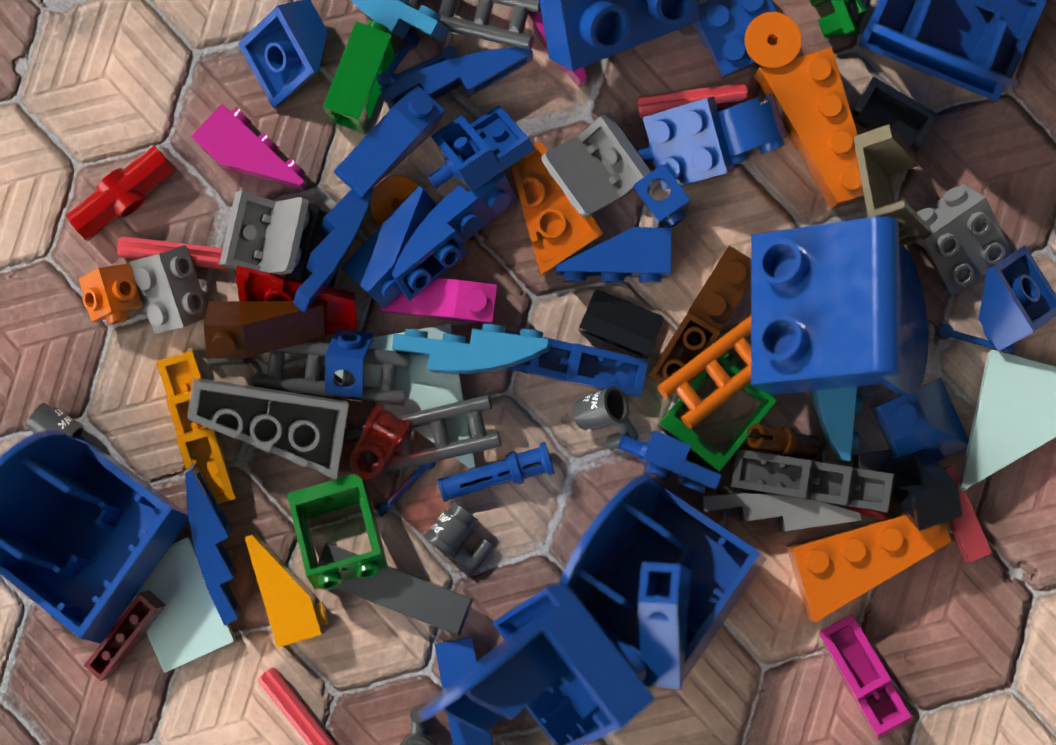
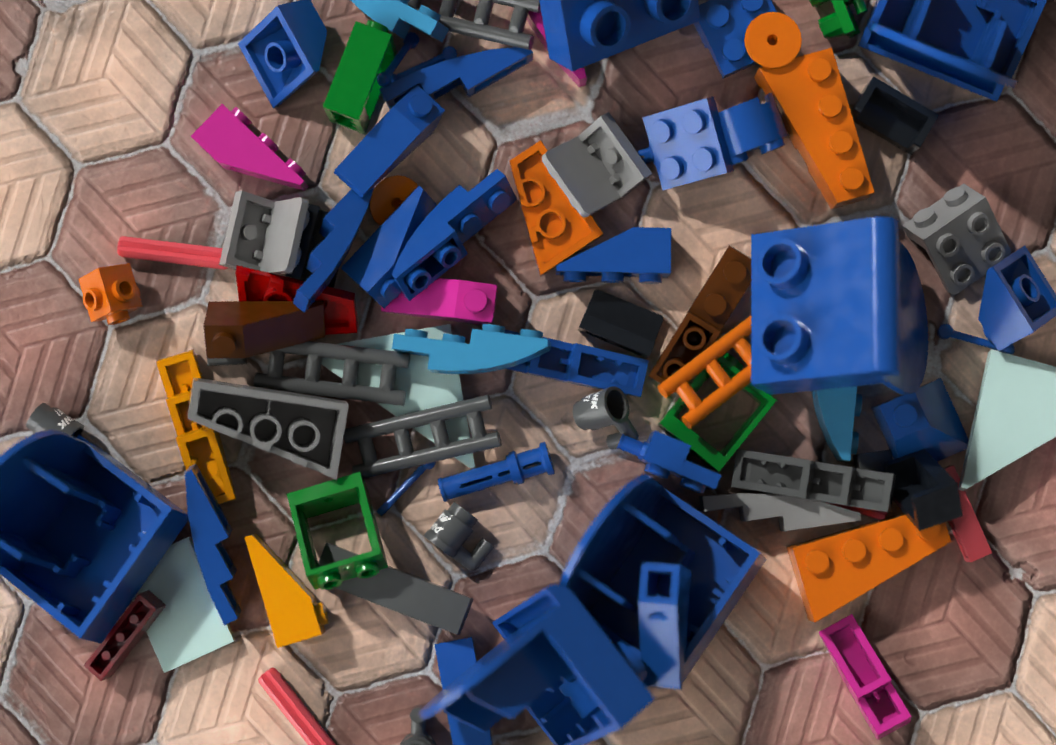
(120, 193): red piece -> none
(169, 289): light grey bracket -> none
(347, 352): blue bracket -> none
(383, 436): clear red piece -> none
(479, 149): blue plate -> none
(668, 211): blue bracket -> none
(724, 97): coral axle -> none
(783, 441): reddish brown pin -> none
(879, 156): dark tan panel -> none

